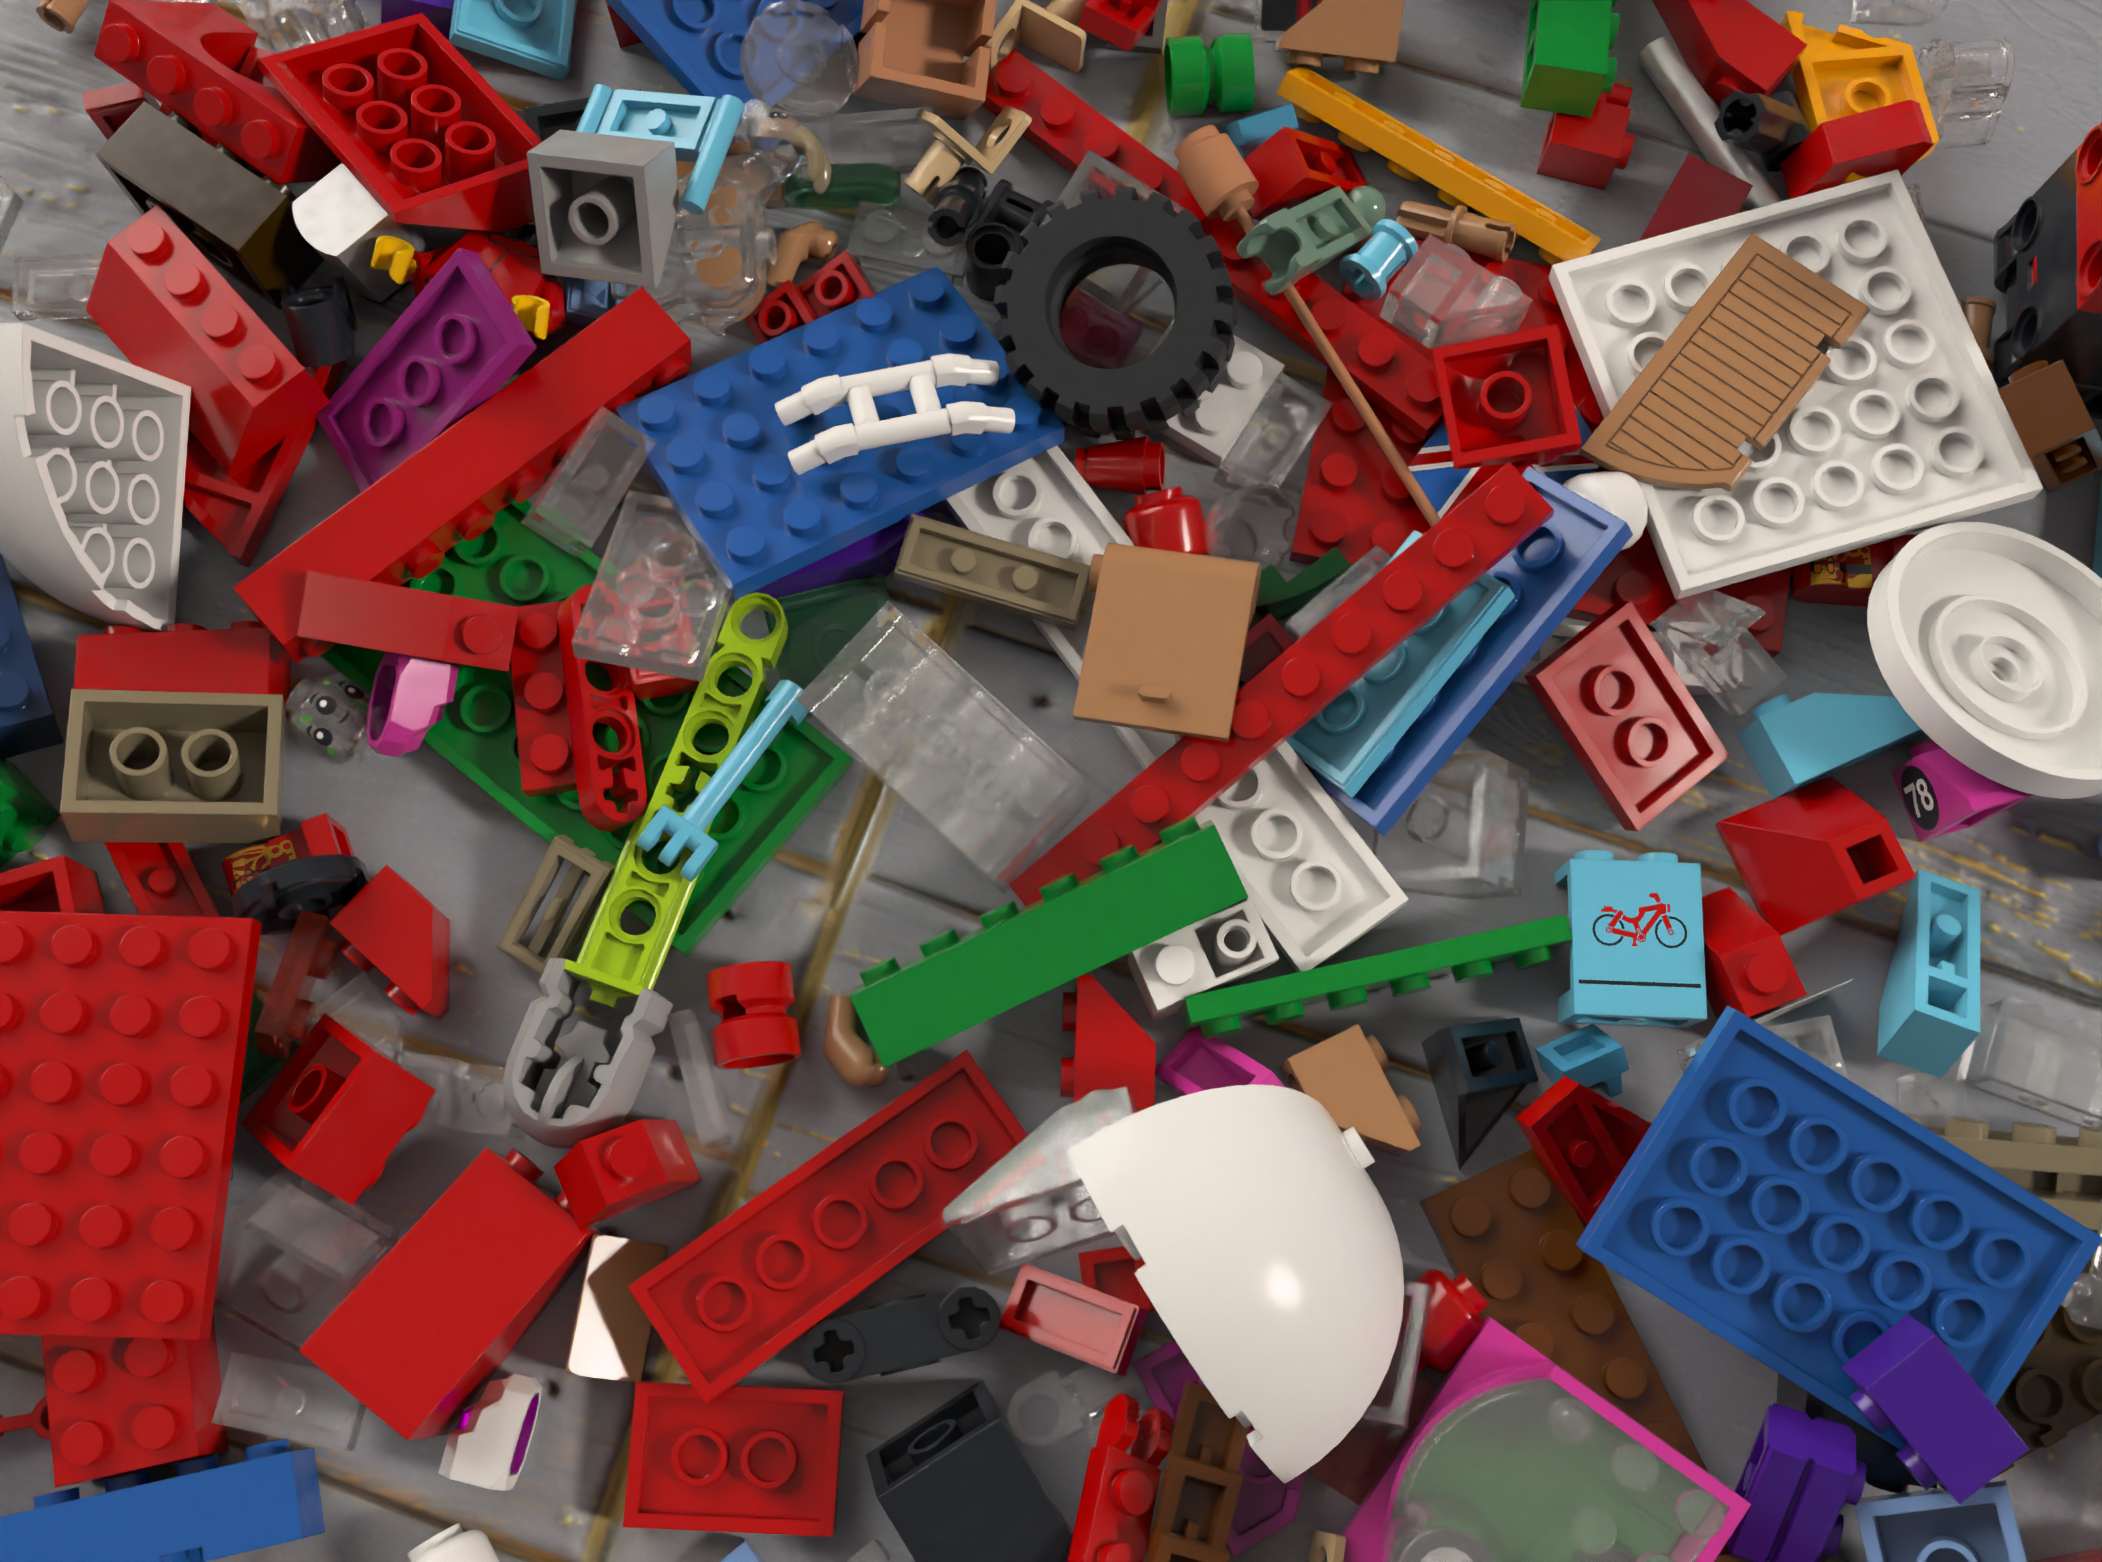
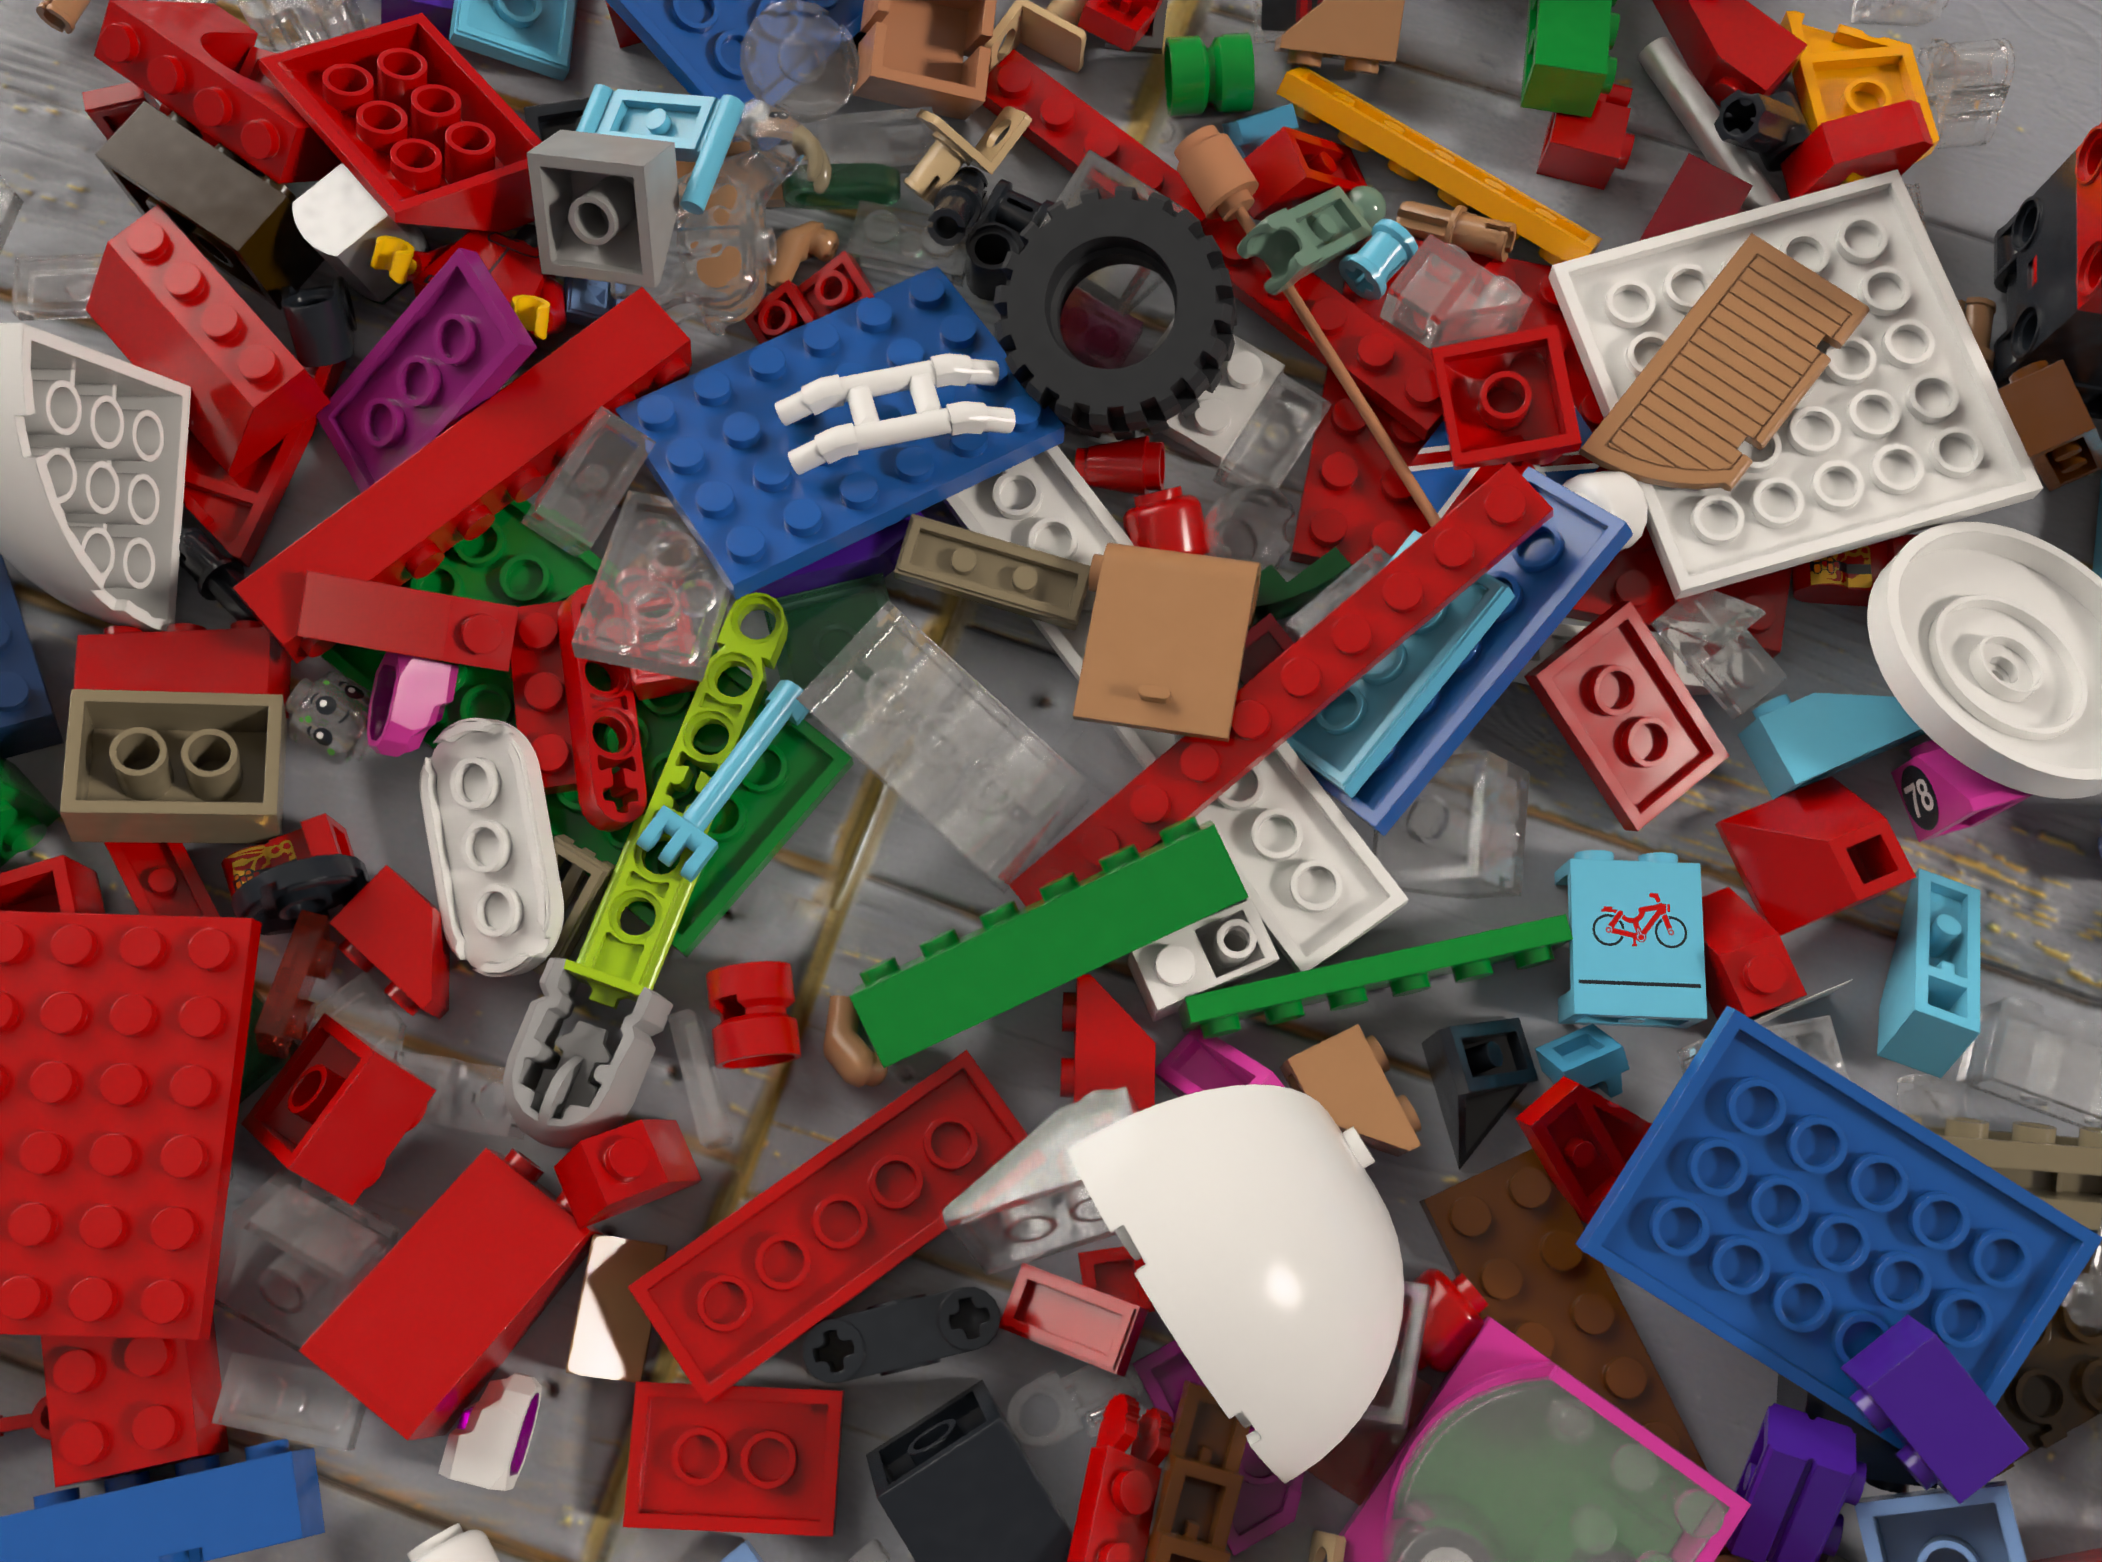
(213, 572): none -> black axle
(491, 847): none -> white tile

